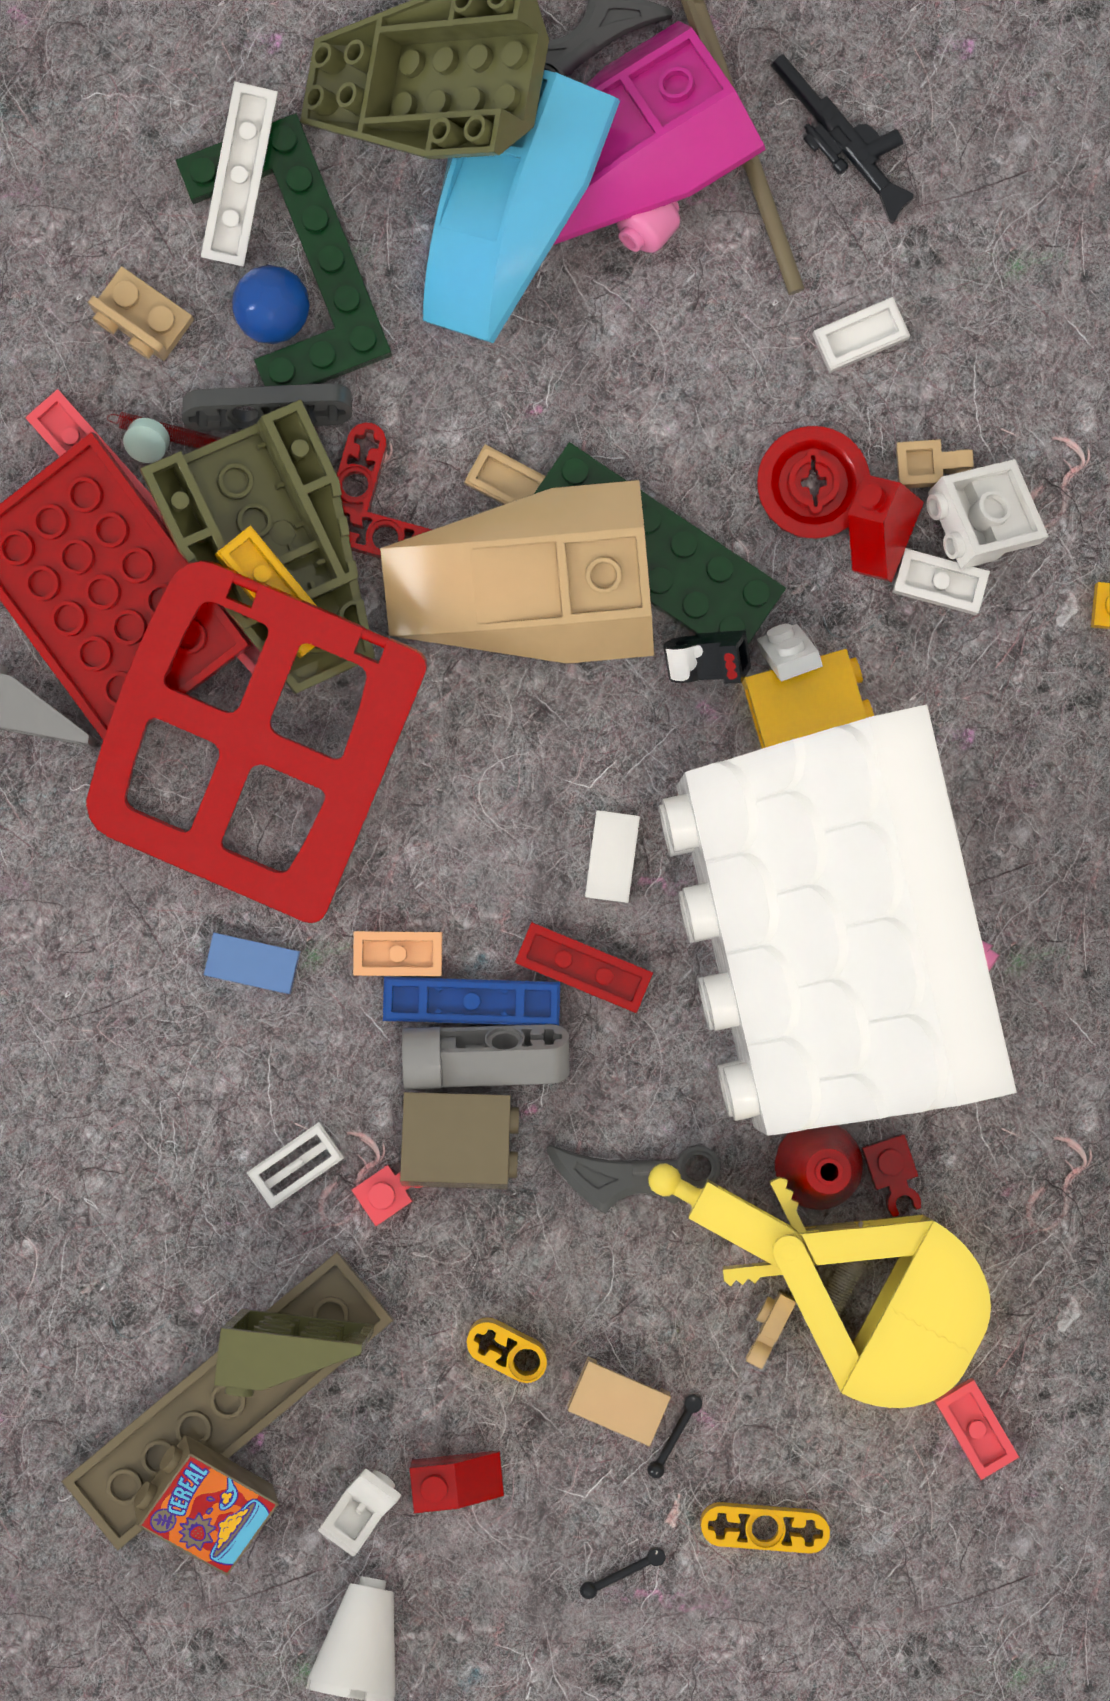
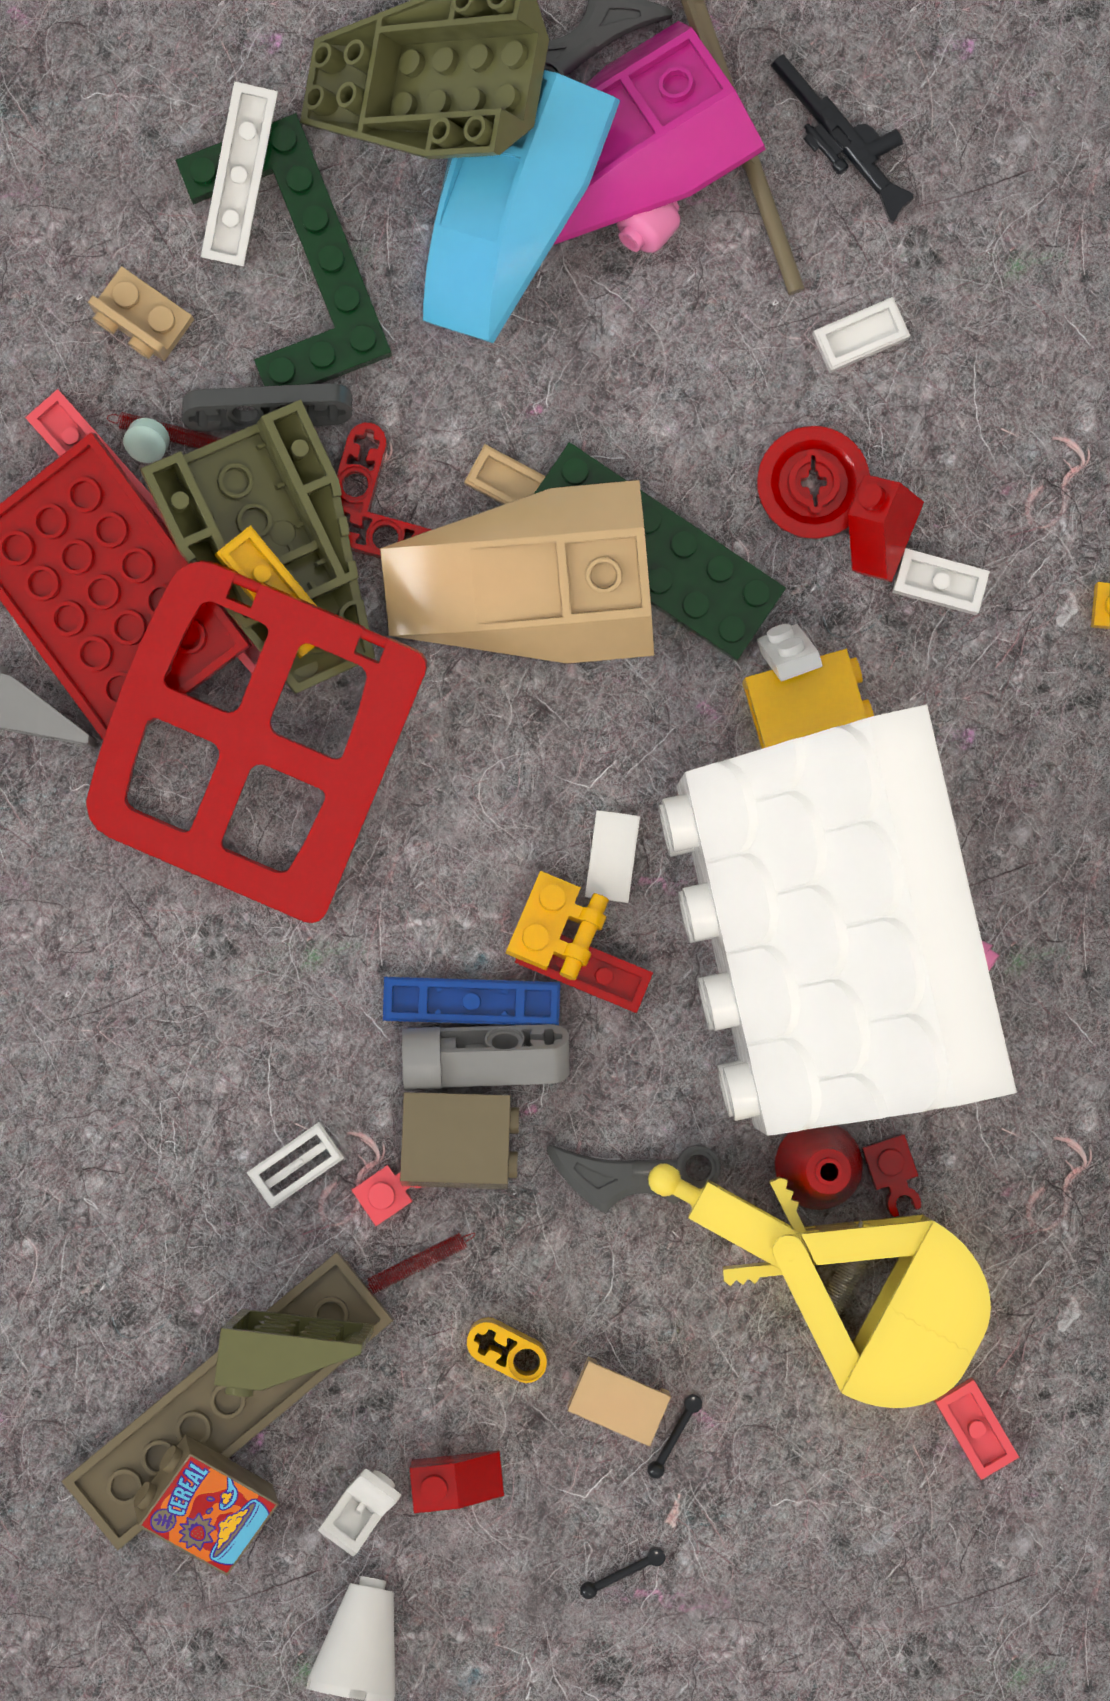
(252, 963): medium blue tile -> none
(270, 304): blue piece -> none
(397, 953): light nougat plate -> none
(406, 1260): none -> red piece
(543, 922): none -> yellow plate
(708, 657): black leg -> none
(773, 1317): tan plate -> none
(776, 1543): yellow beam -> none
(923, 462): tan plate -> none
(985, 513): white plate -> none

